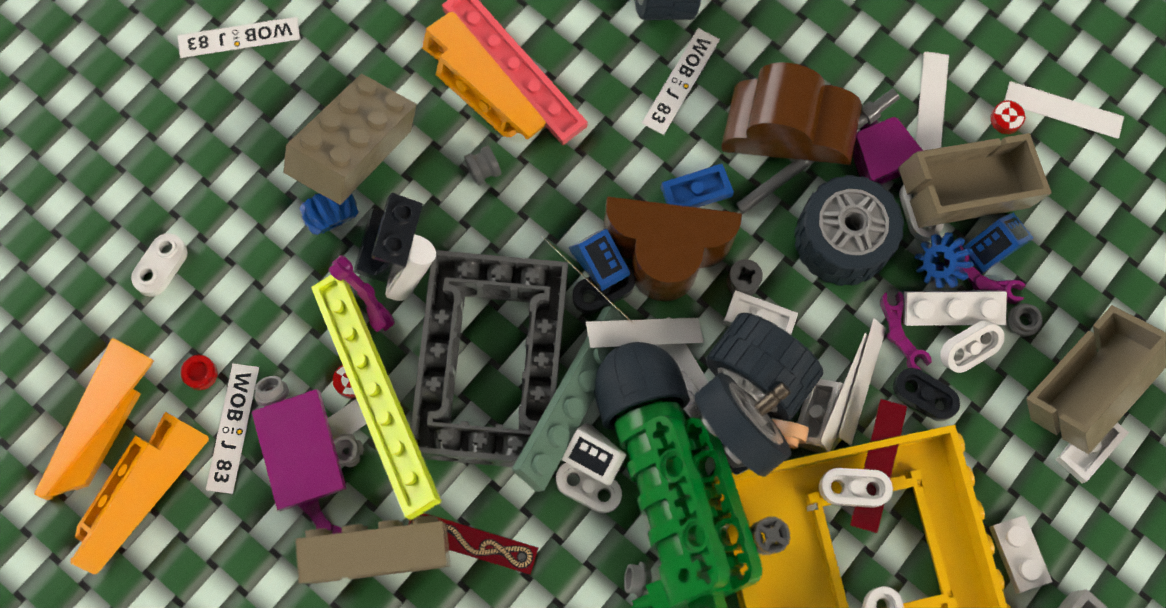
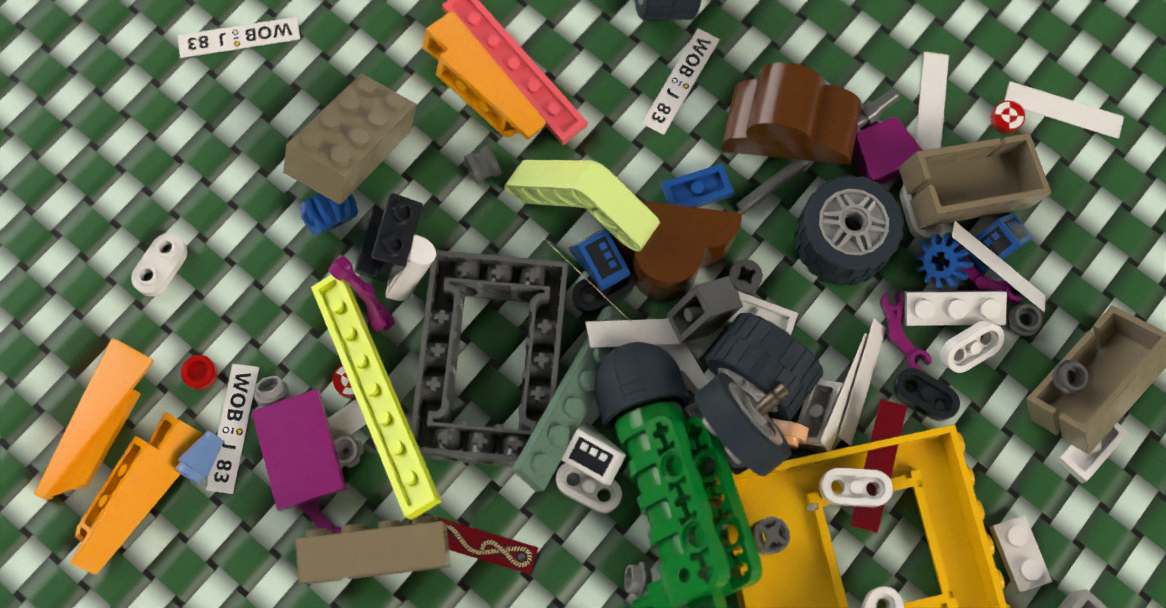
(200, 457): none -> medium blue cone
(589, 187): none -> yellowish green beam
(704, 309): none -> dark grey brick
(998, 266): none -> white sticker
(1077, 373): none -> dark grey plate

